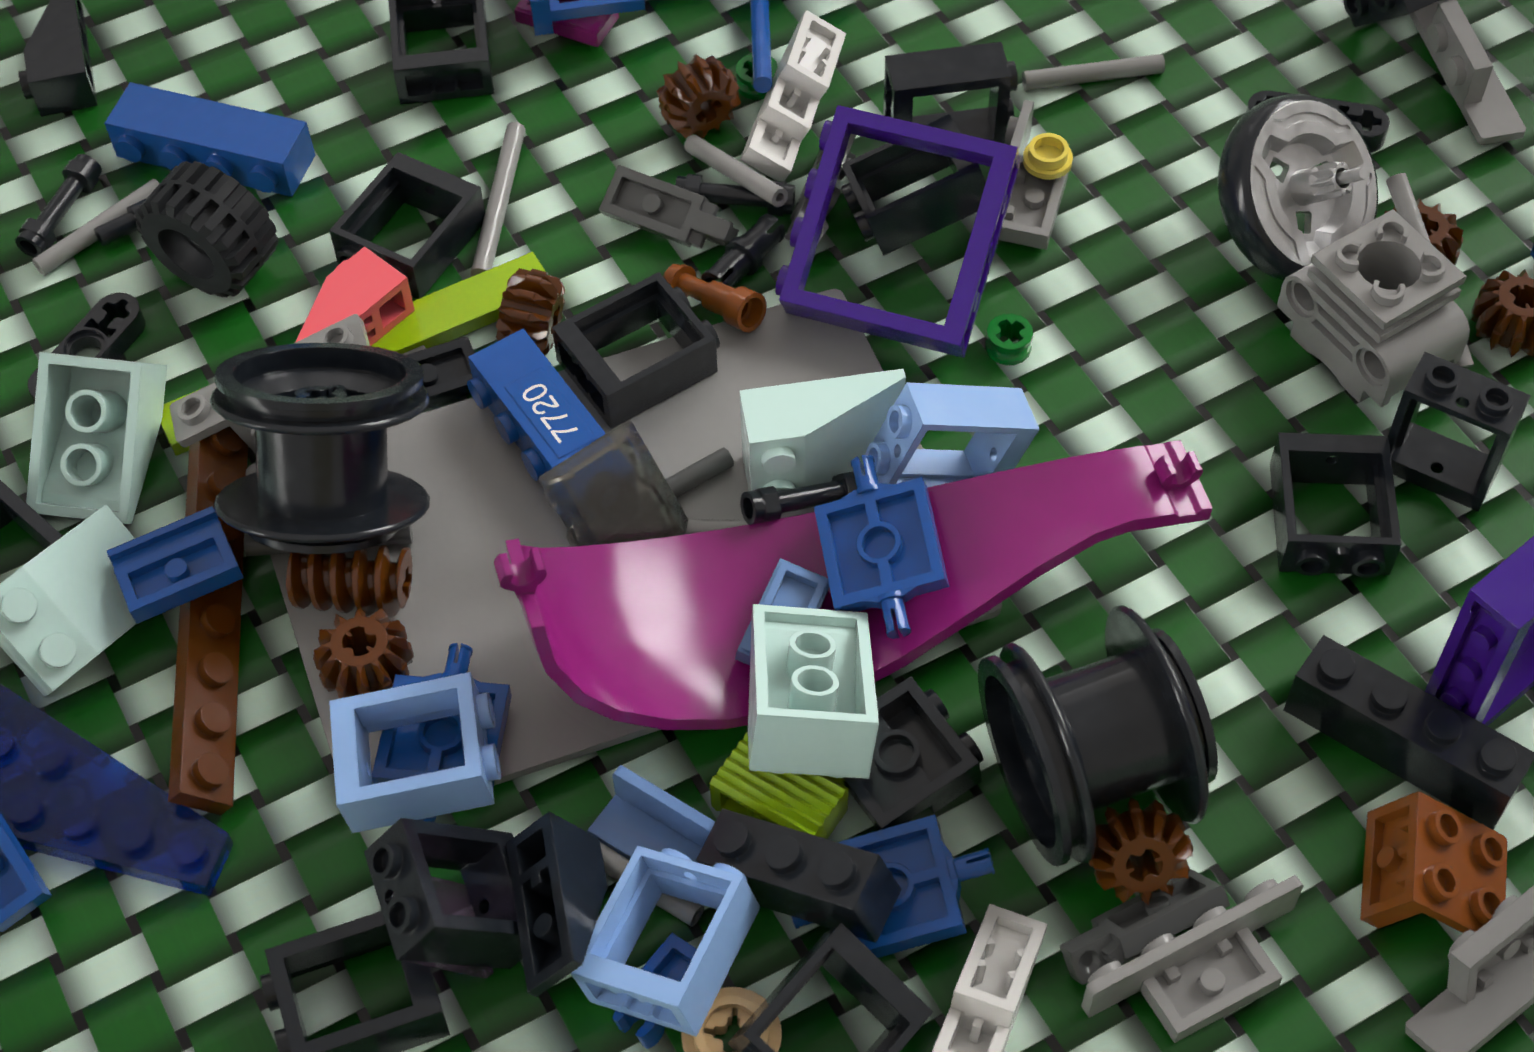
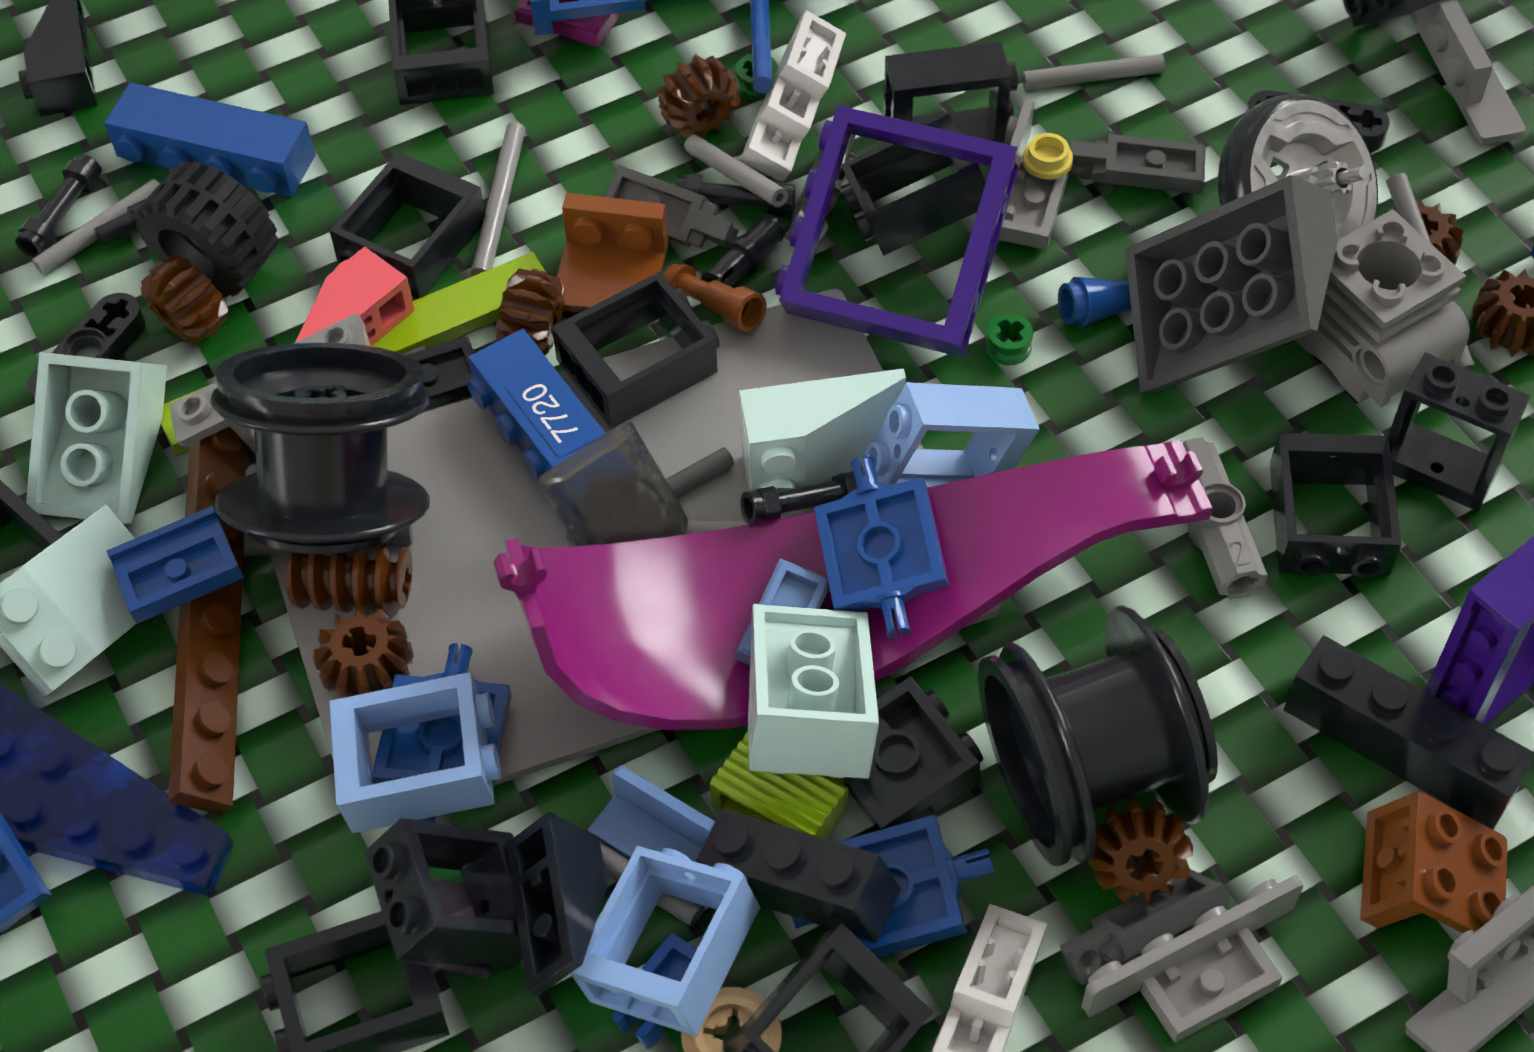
(184, 299): none -> reddish brown gear
(609, 247): none -> dark orange bracket
(1092, 300): none -> blue cone
(1141, 163): none -> dark grey hinge
(1225, 539): none -> light grey piece
(1231, 282): none -> dark grey slope

